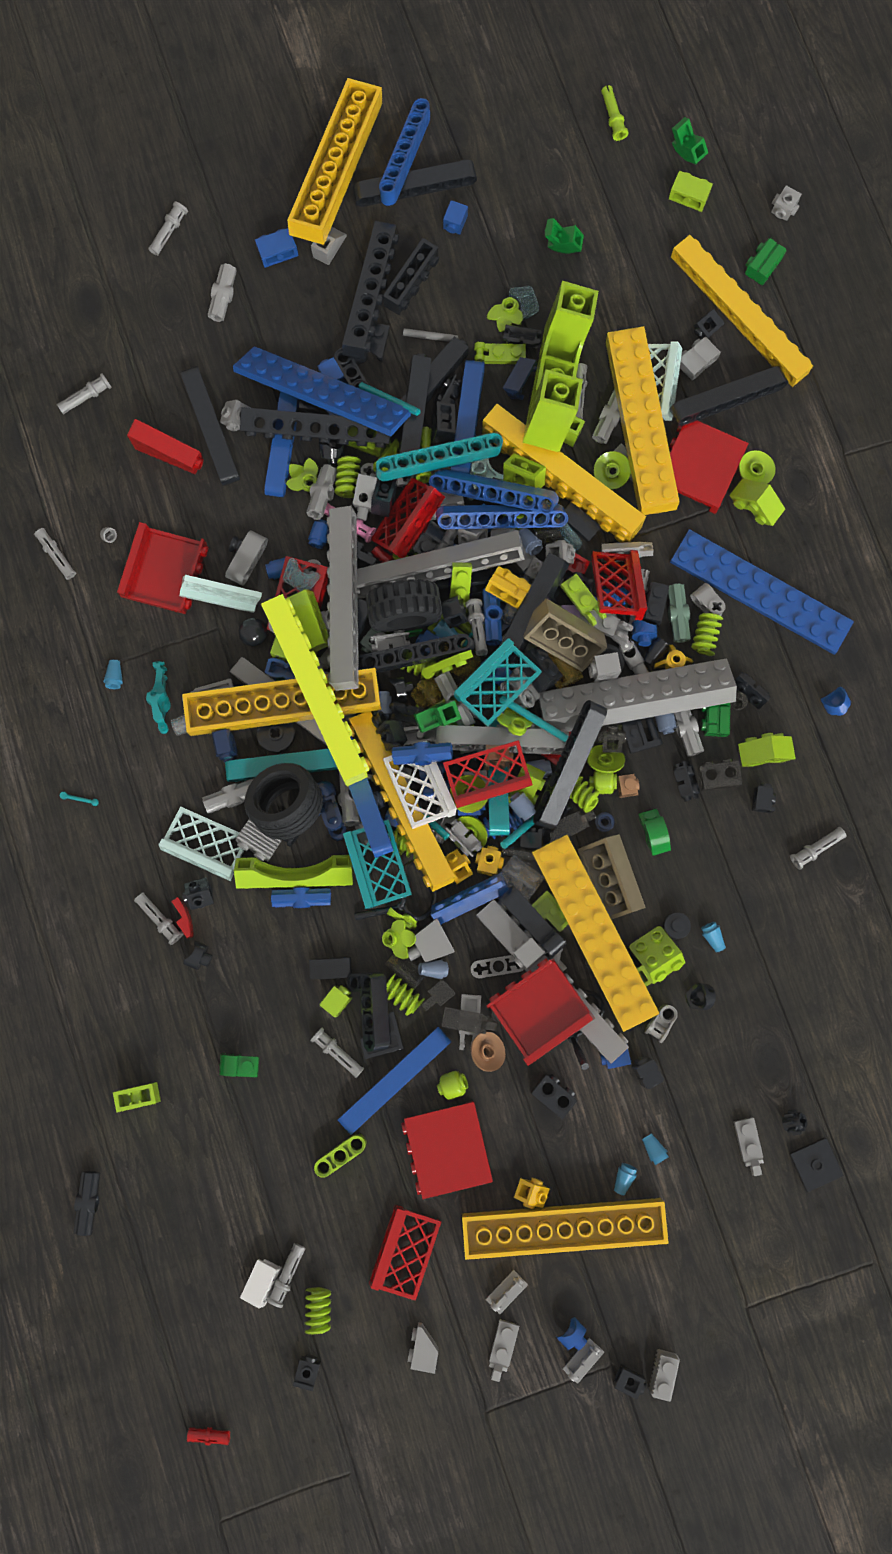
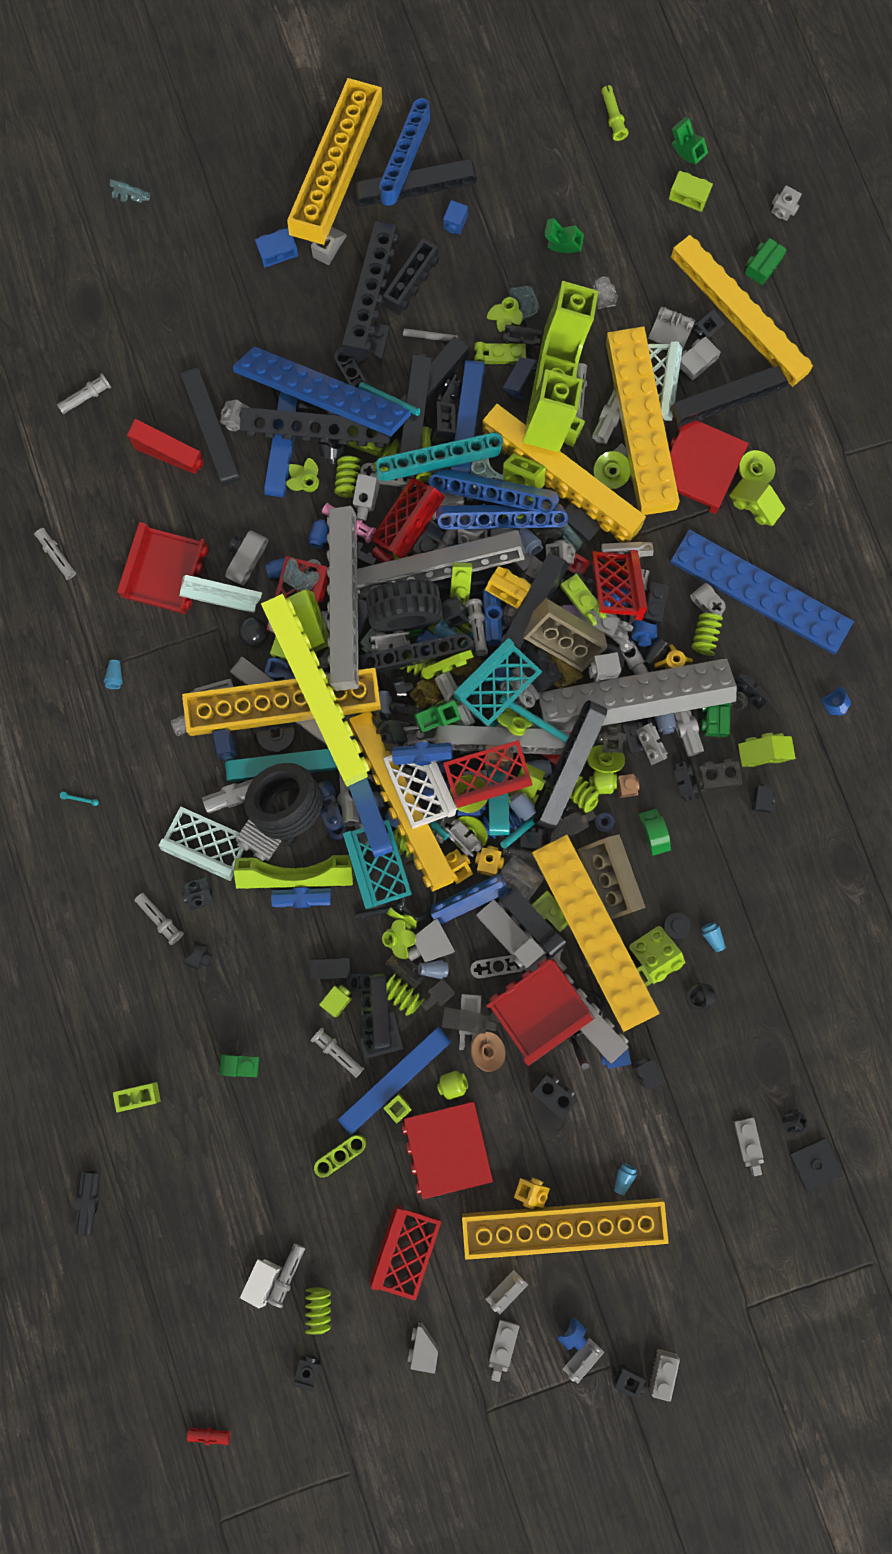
(110, 537): light grey hinge -> none
(124, 188): none -> clear light blue plate
(158, 697): teal animal -> none
(172, 221): light grey pin -> none
(185, 922): red slope -> none
(222, 292): light grey piece -> none
(321, 492): light grey piece -> none
(330, 368): blue brick -> none
(383, 497): black brick -> none
(397, 1108): none -> lime brick
(606, 293): none -> clear brick
(654, 750): none -> light grey hinge
(654, 1148): dark azure cone -> none
(661, 1023): light grey piece -> none
(671, 327): none -> light grey hinge
(678, 613): sand green piece -> none
(810, 852): light grey pin -> none

